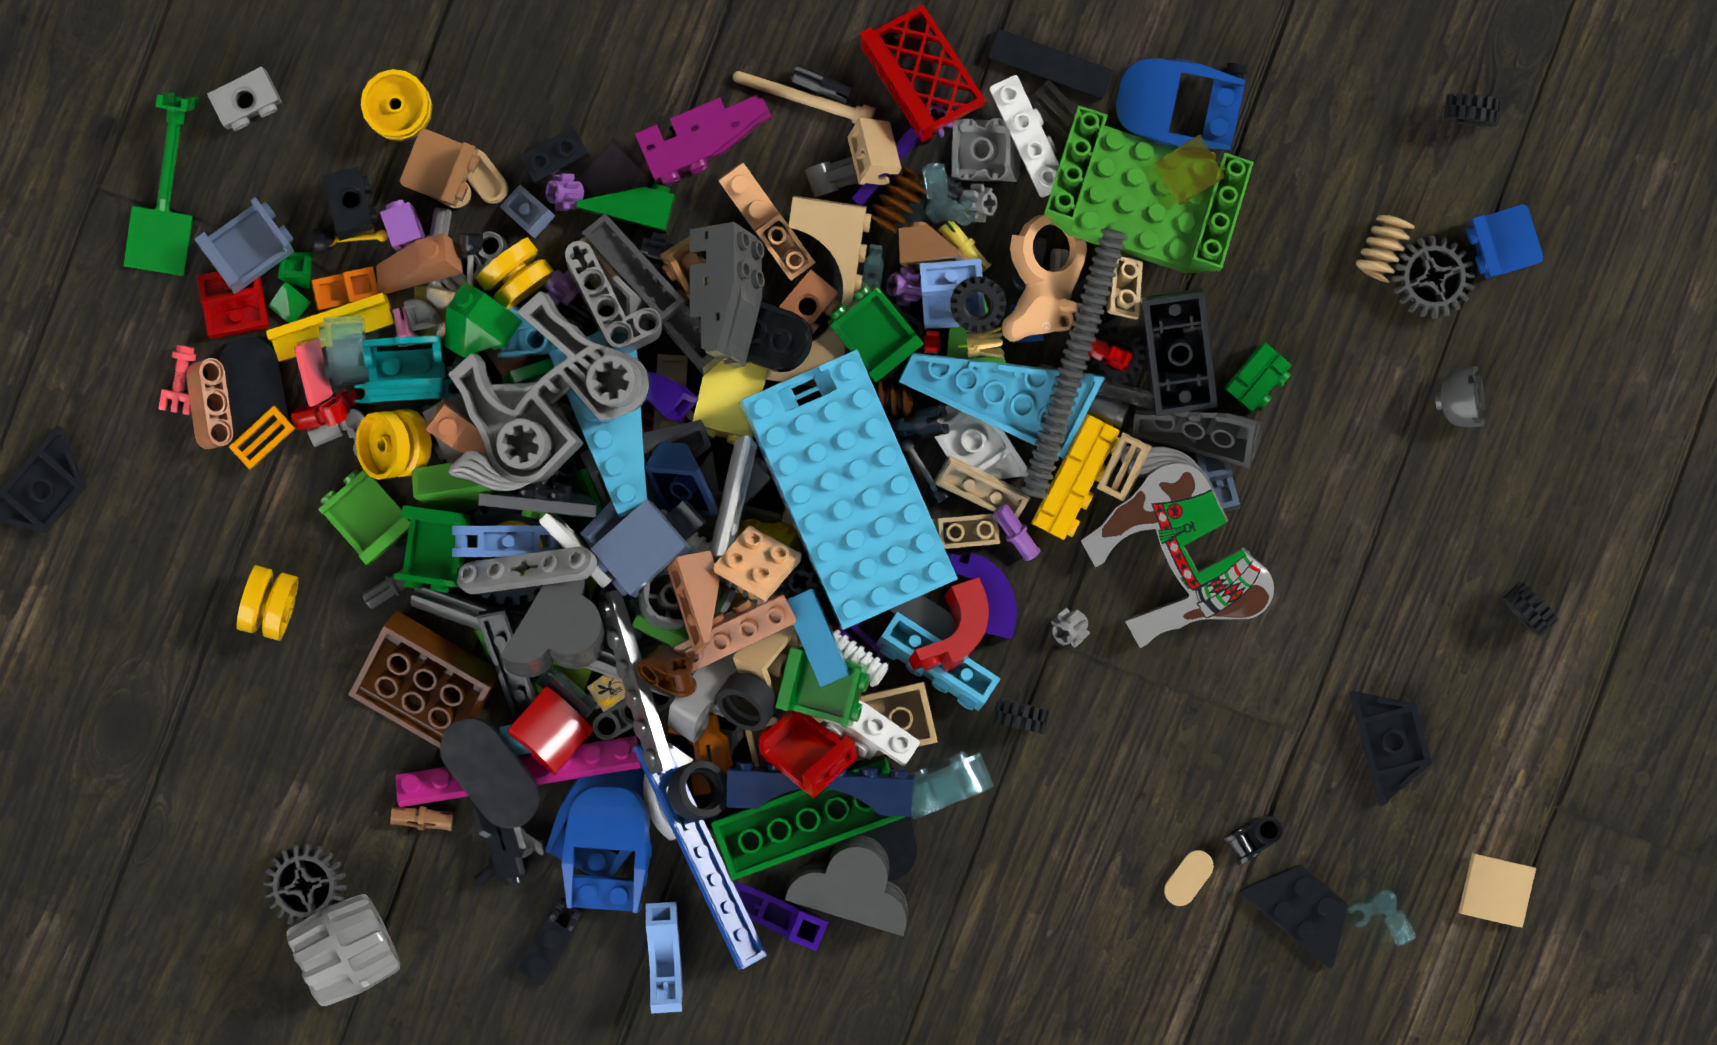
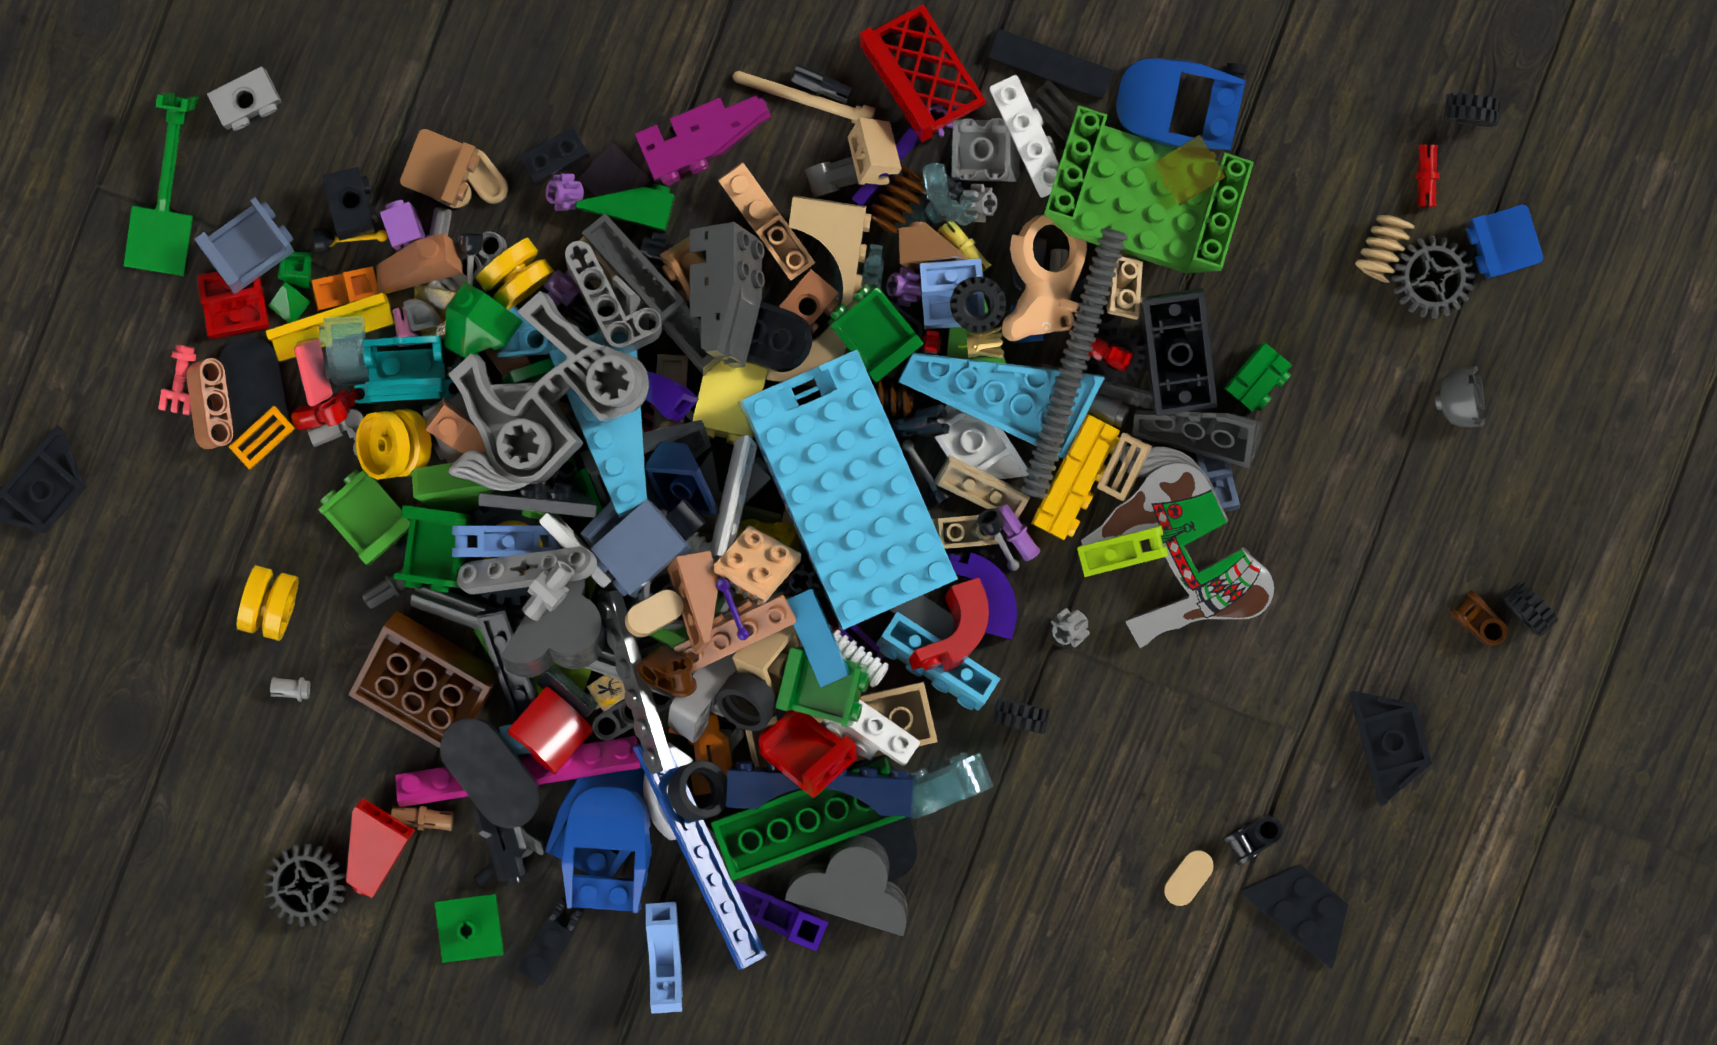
(290, 688): none -> light grey pin
(343, 950): light grey wheel -> none
(374, 847): none -> slope
(378, 104): yellow wheel -> none
(469, 928): none -> green tile
(527, 211): sand blue slope -> none
(548, 590): none -> light grey axle
(654, 613): none -> tan tile
(724, 585): none -> dark purple hinge
(991, 524): none -> black hinge
(1121, 551): none -> lime plate
(1385, 902): clear light blue bar -> none
(1427, 176): none -> red pin
(1478, 618): none -> reddish brown piece
(1497, 890): tan slope -> none

